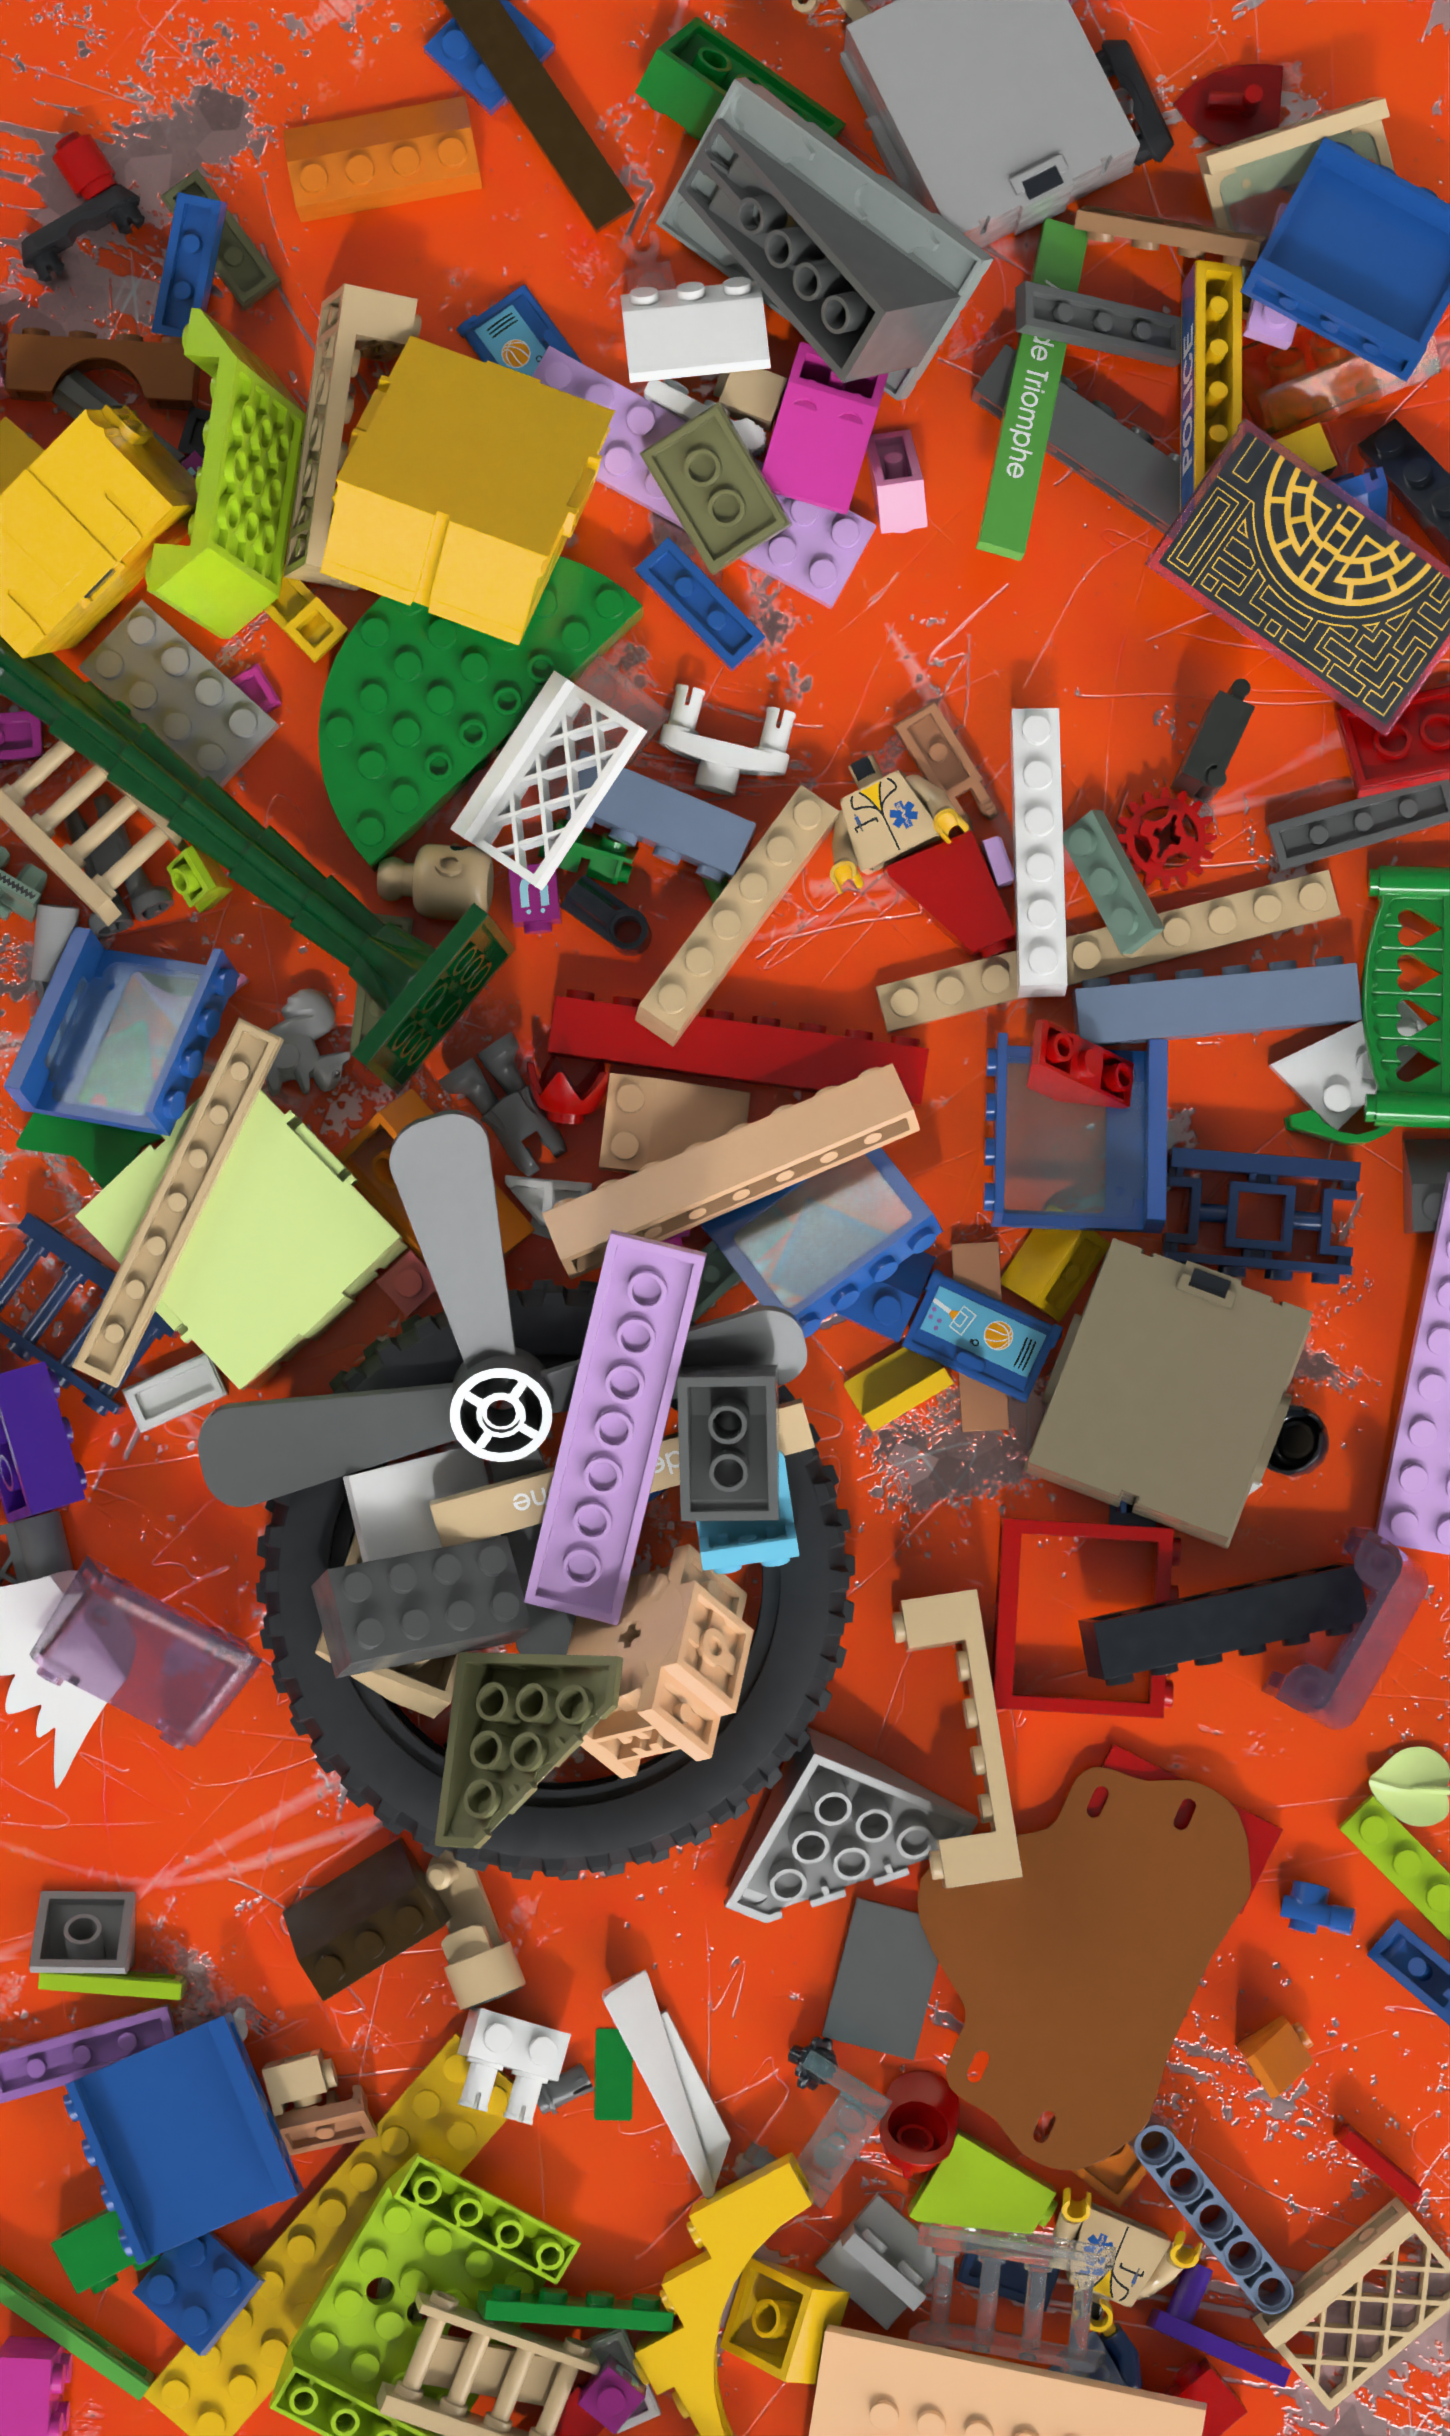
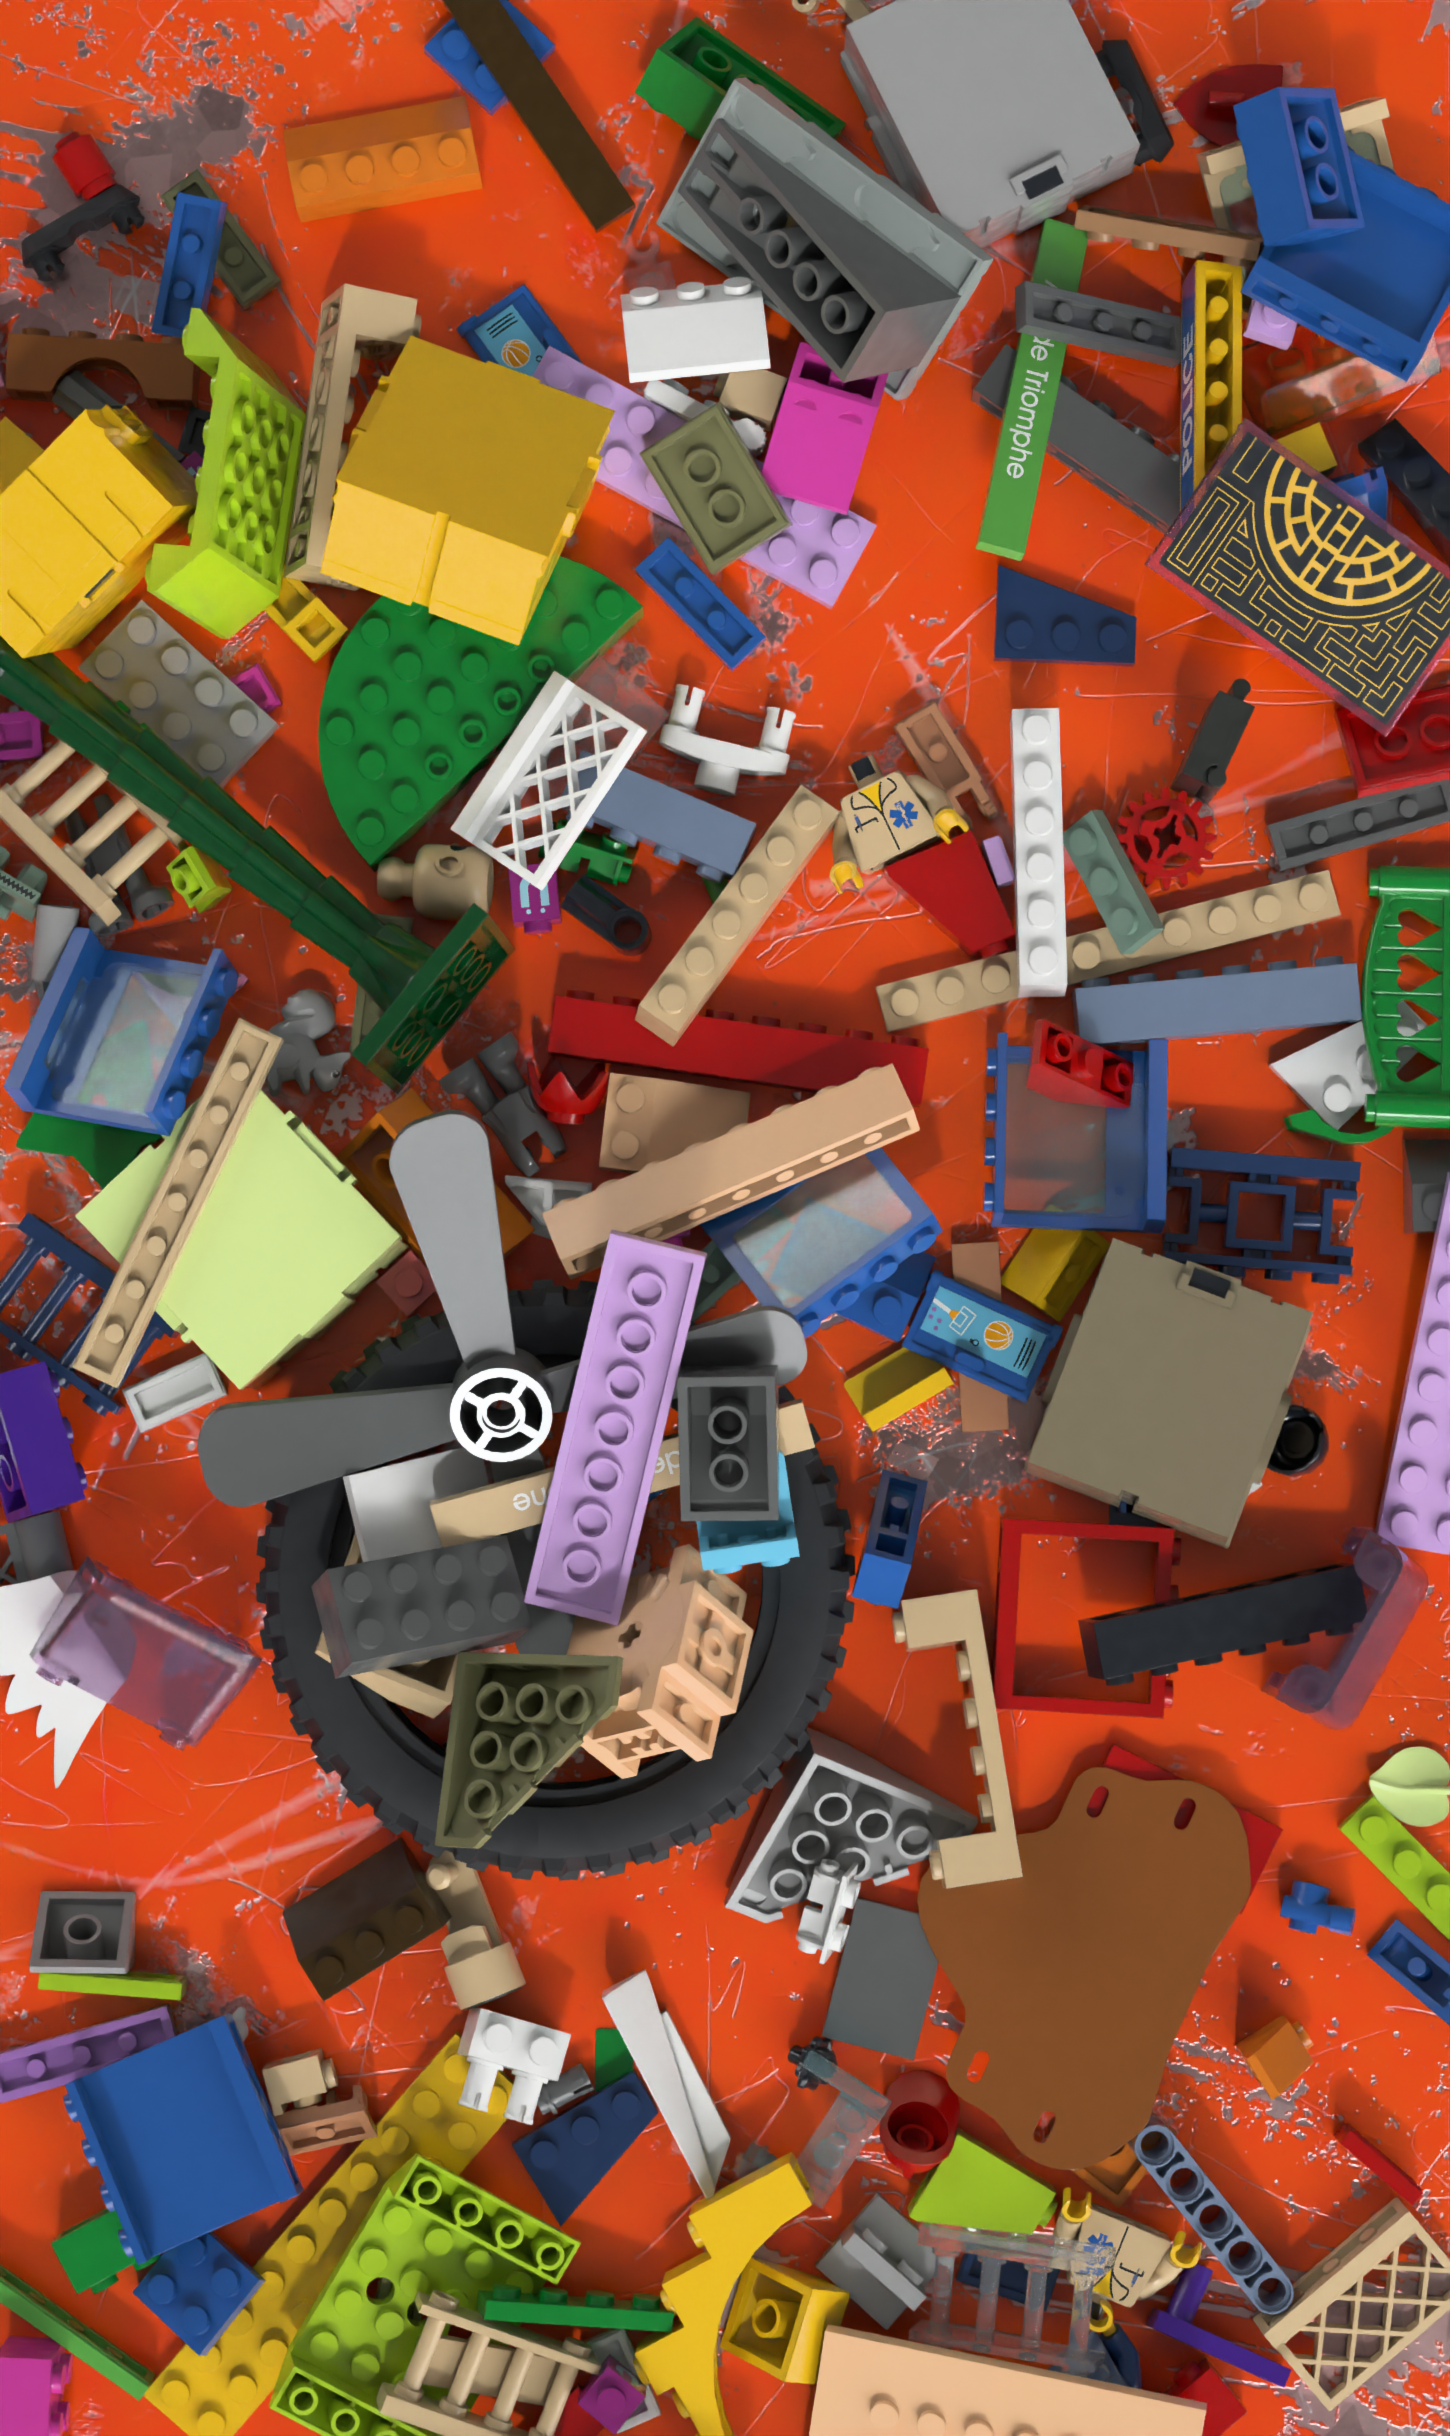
(584, 2142): none -> dark blue wing
(825, 1927): none -> white hinge
(890, 1539): none -> blue slope
(896, 482): bright pink slope -> none
(1057, 626): none -> dark blue wing
(1298, 165): none -> blue slope

